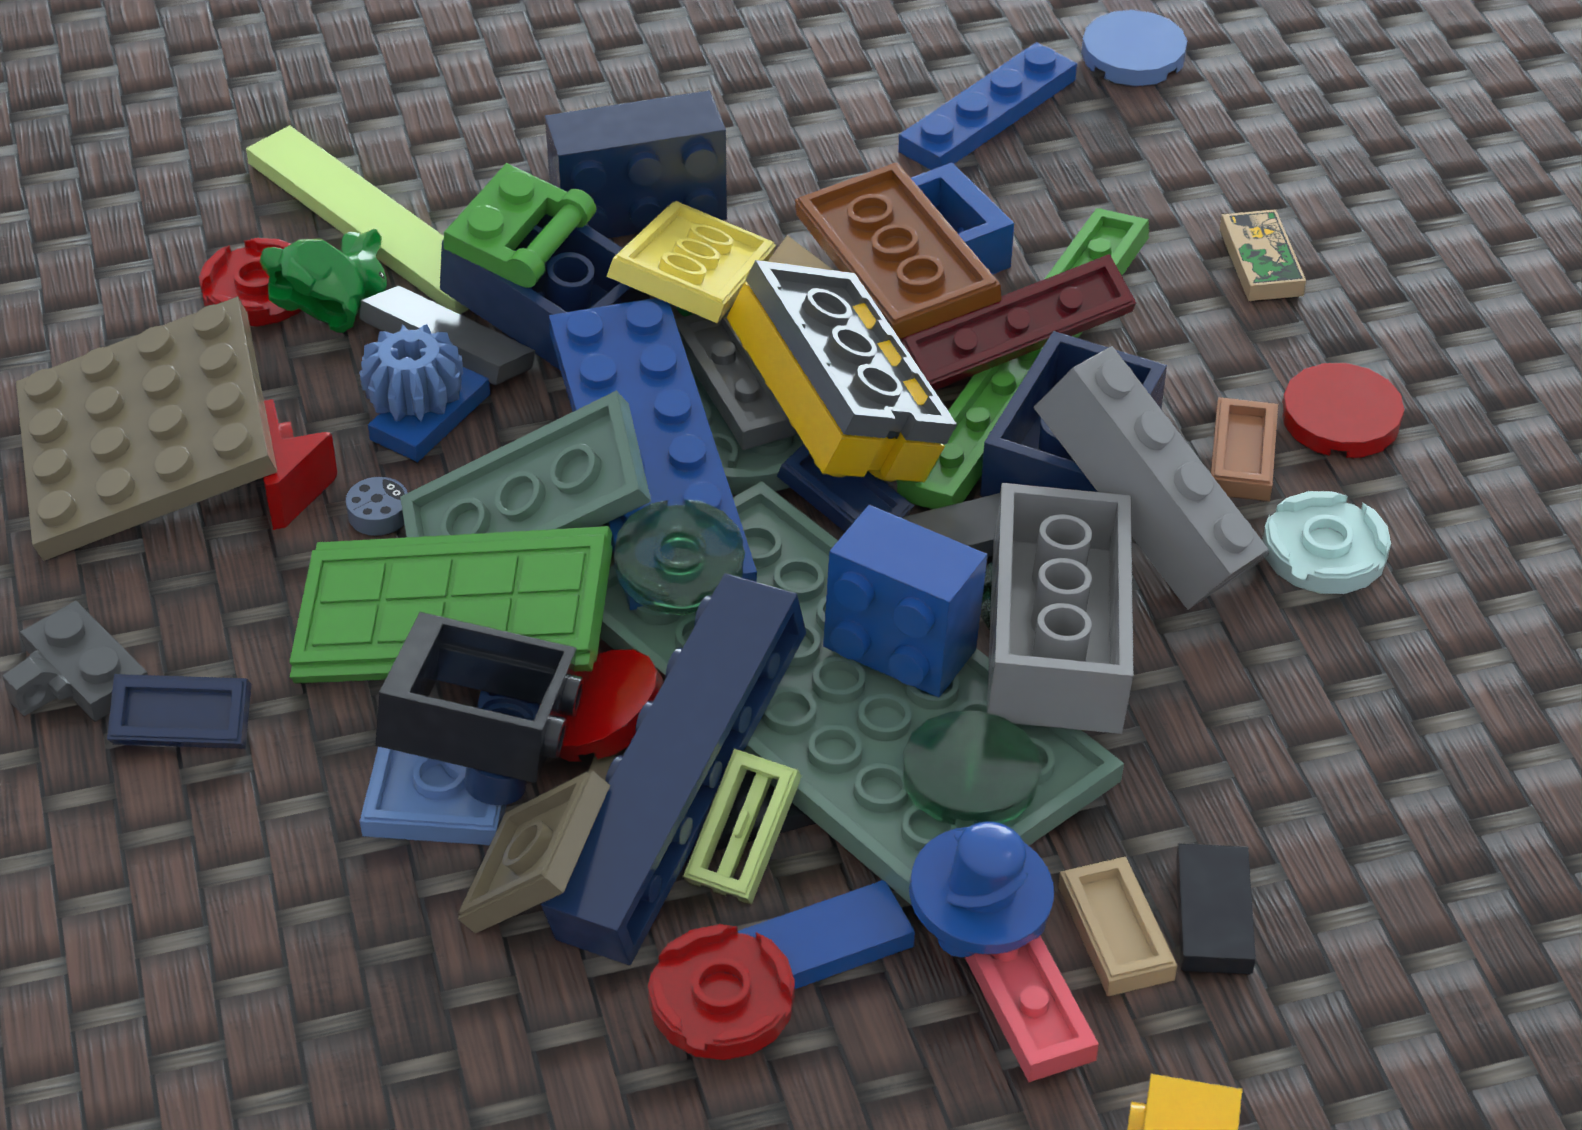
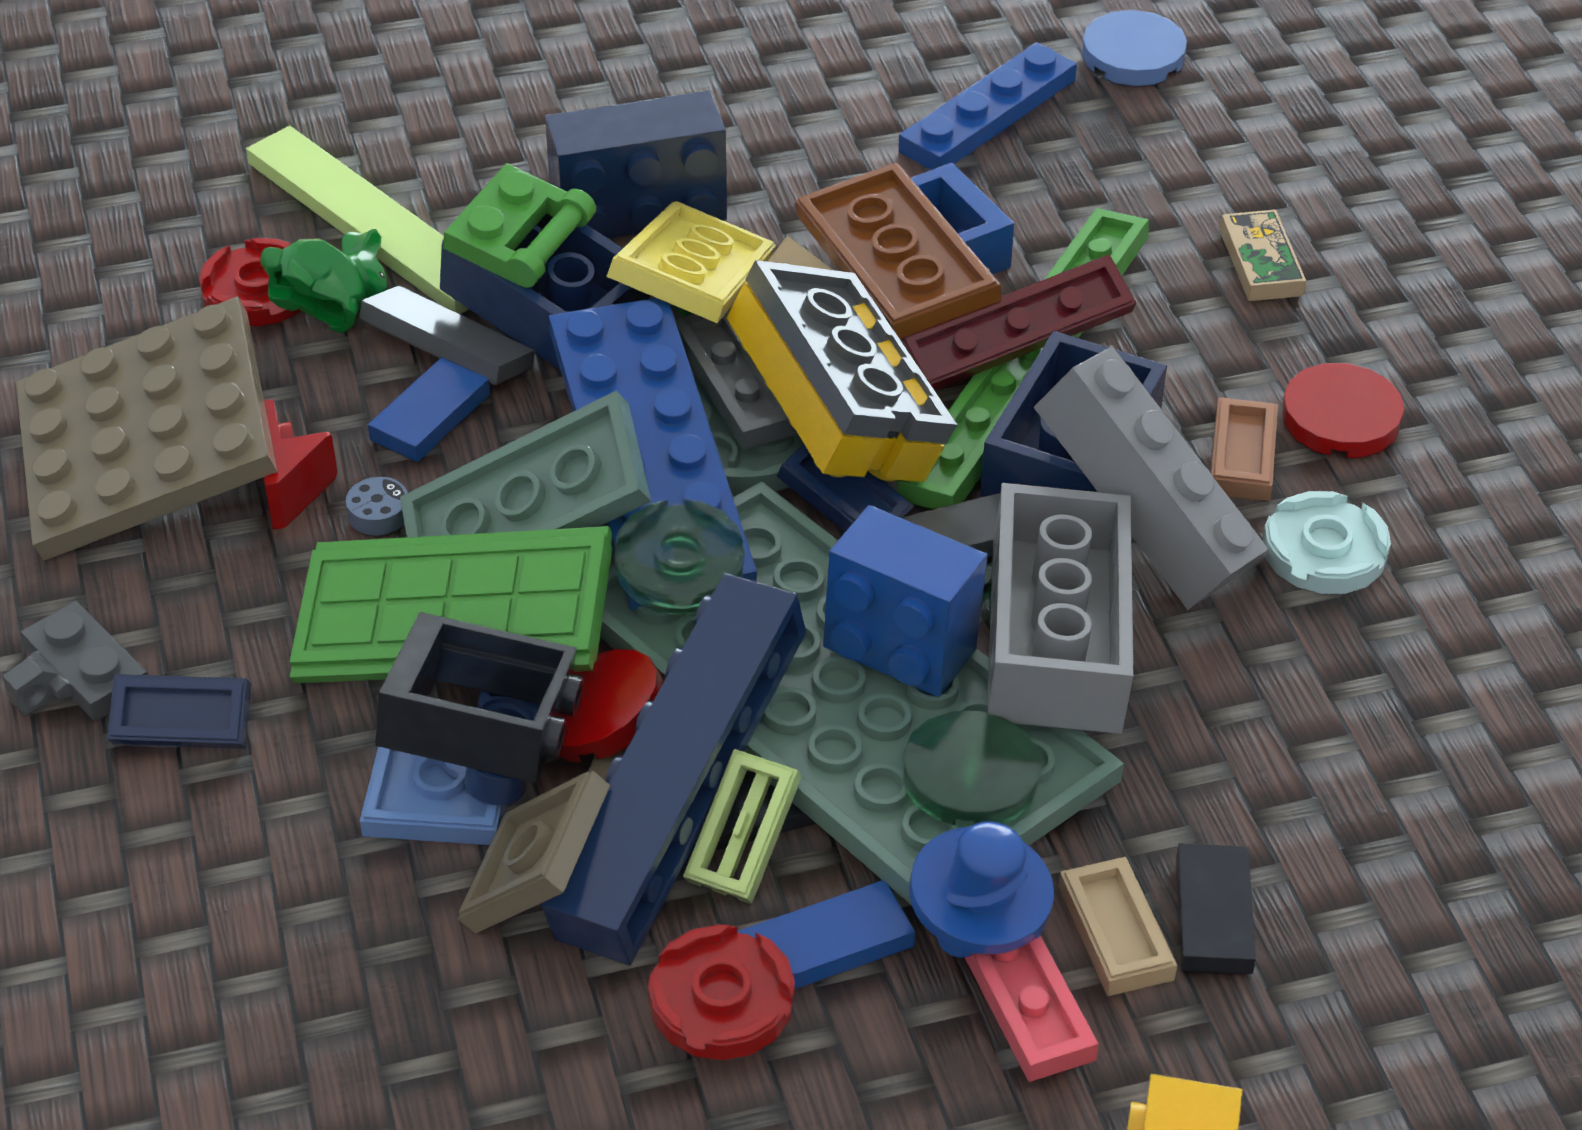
(411, 372): medium blue gear -> none

